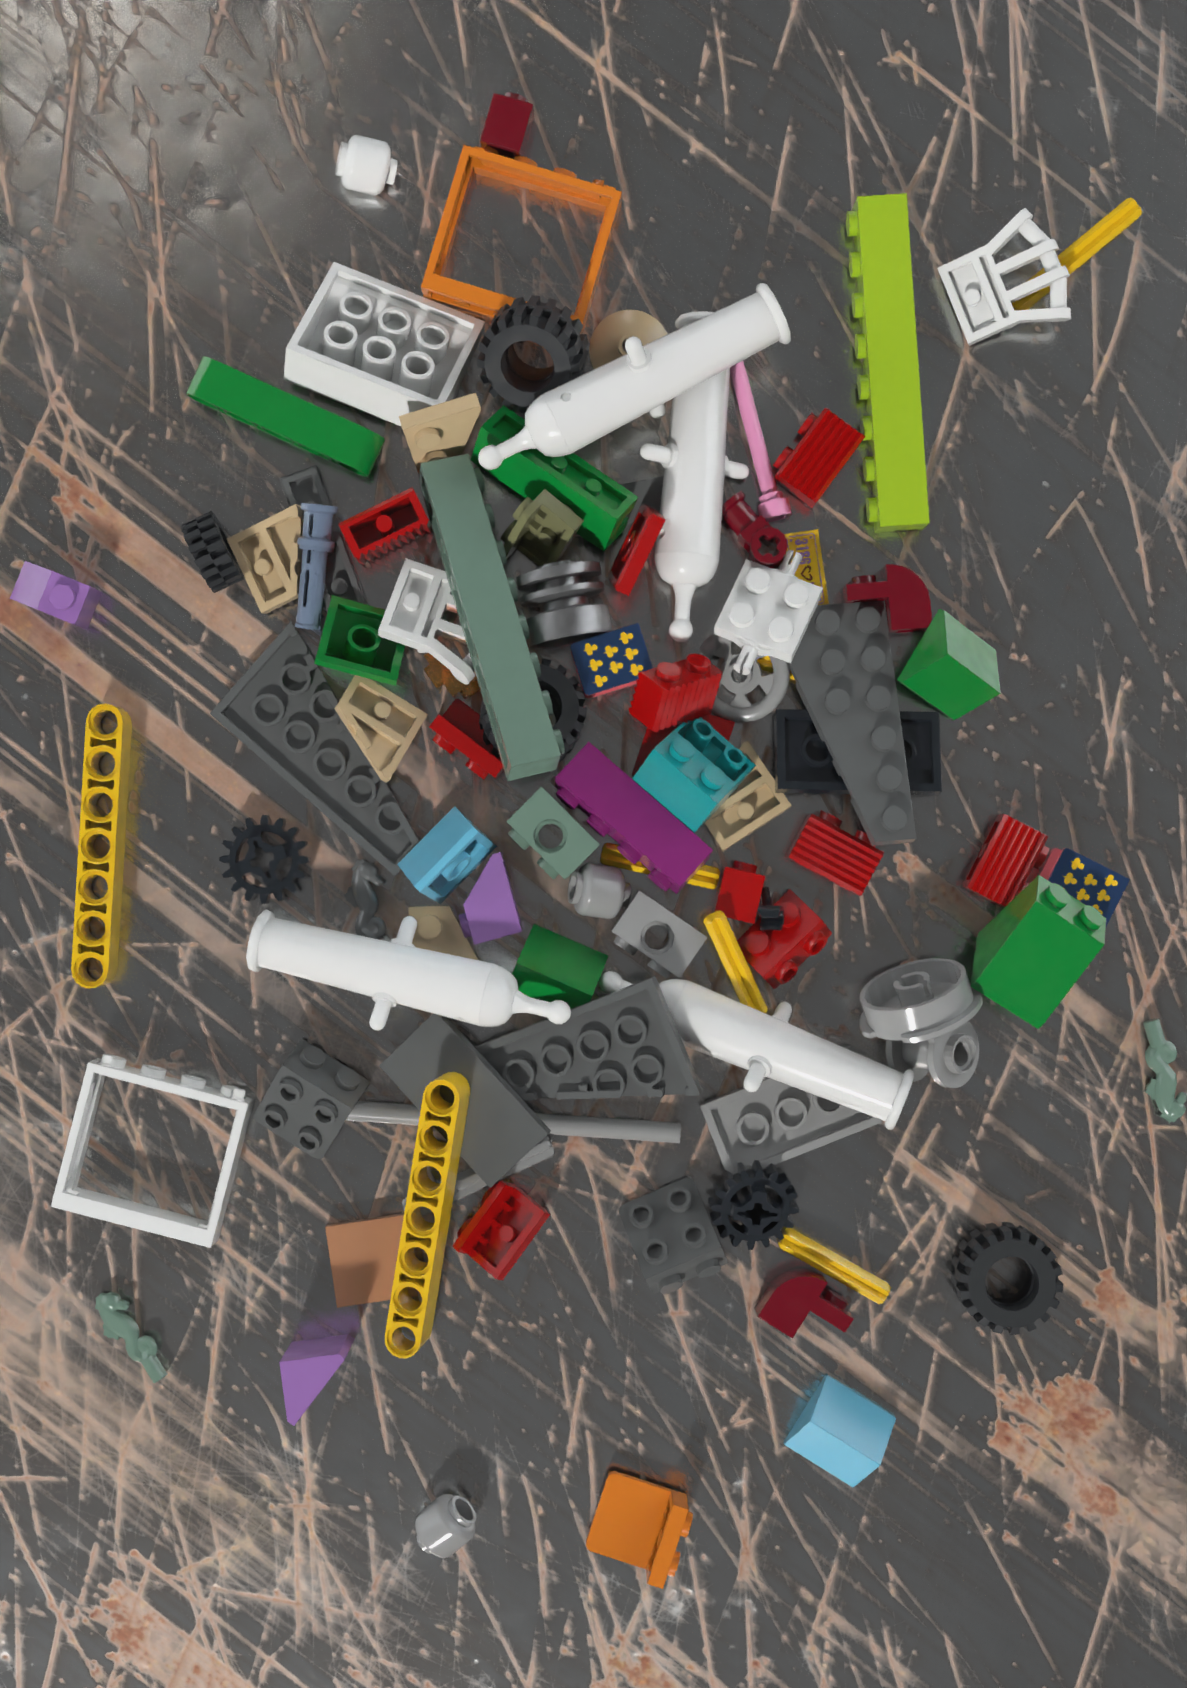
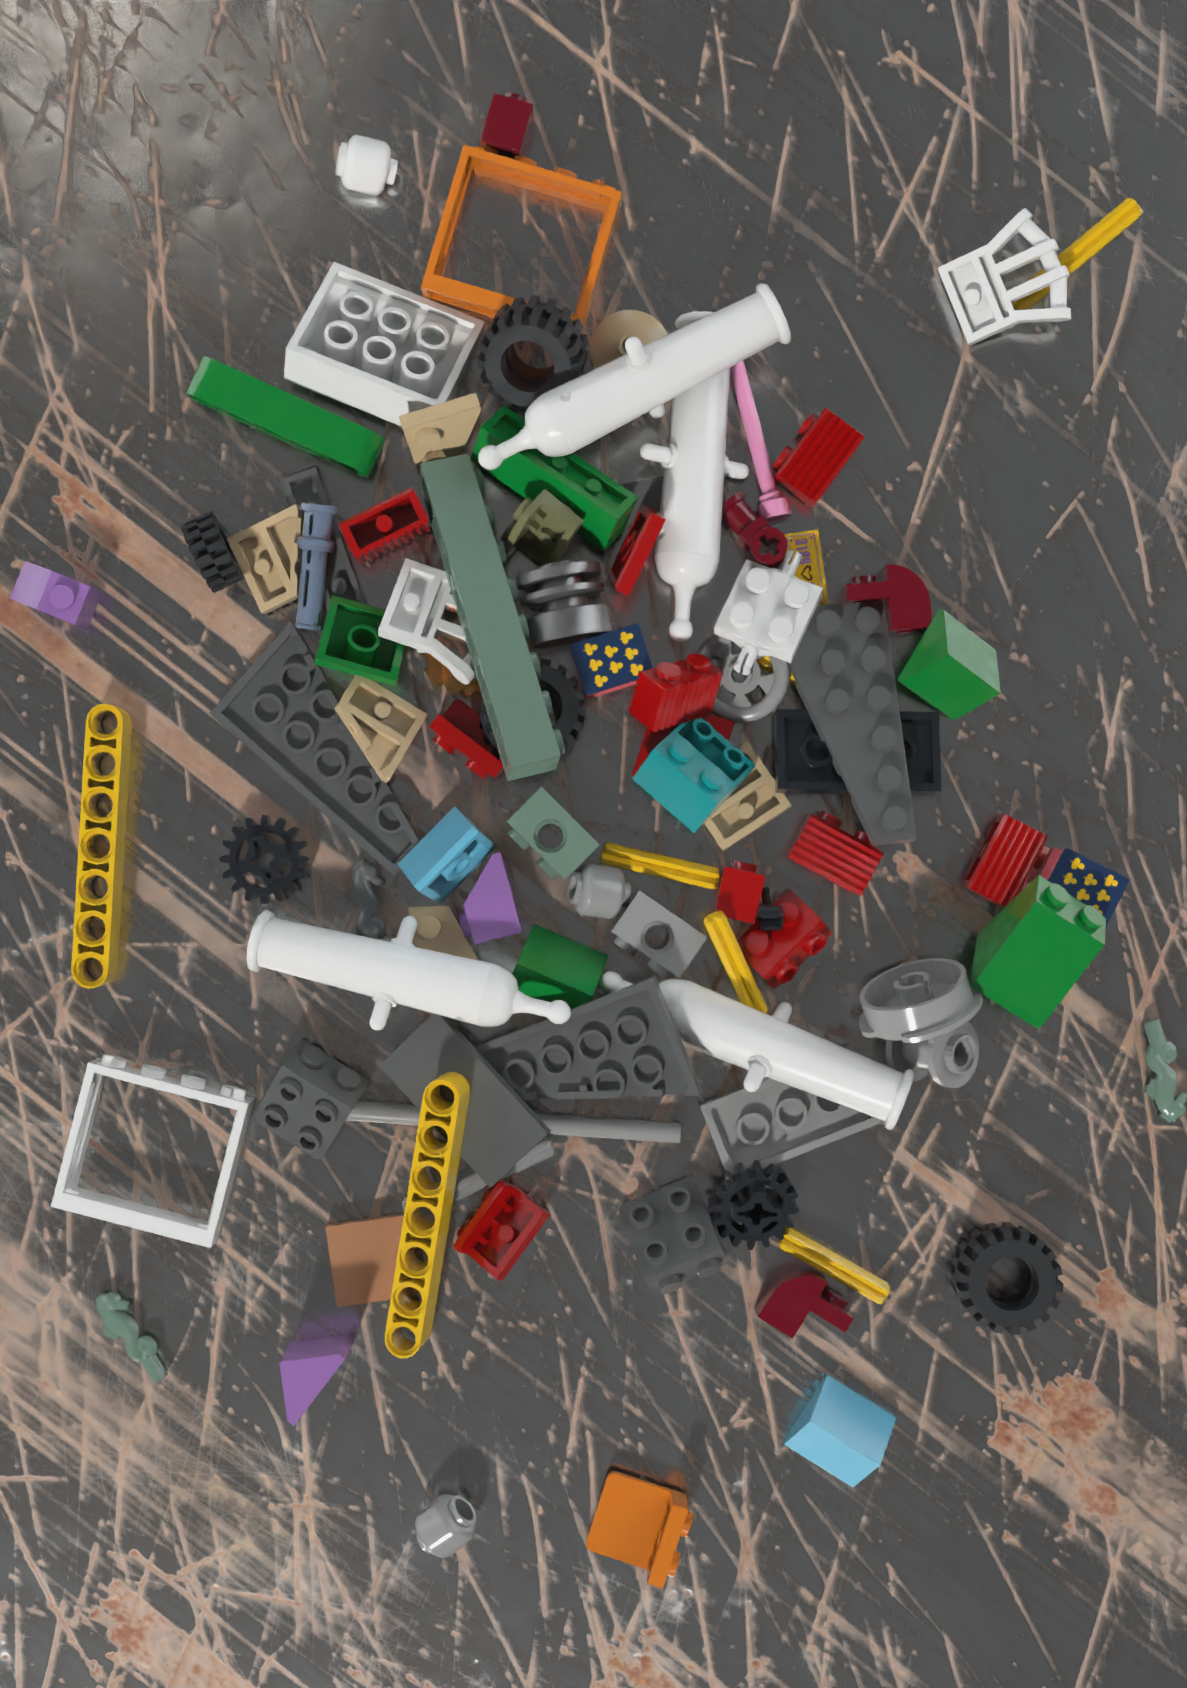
(631, 818): magenta brick -> none
(889, 363): lime brick -> none

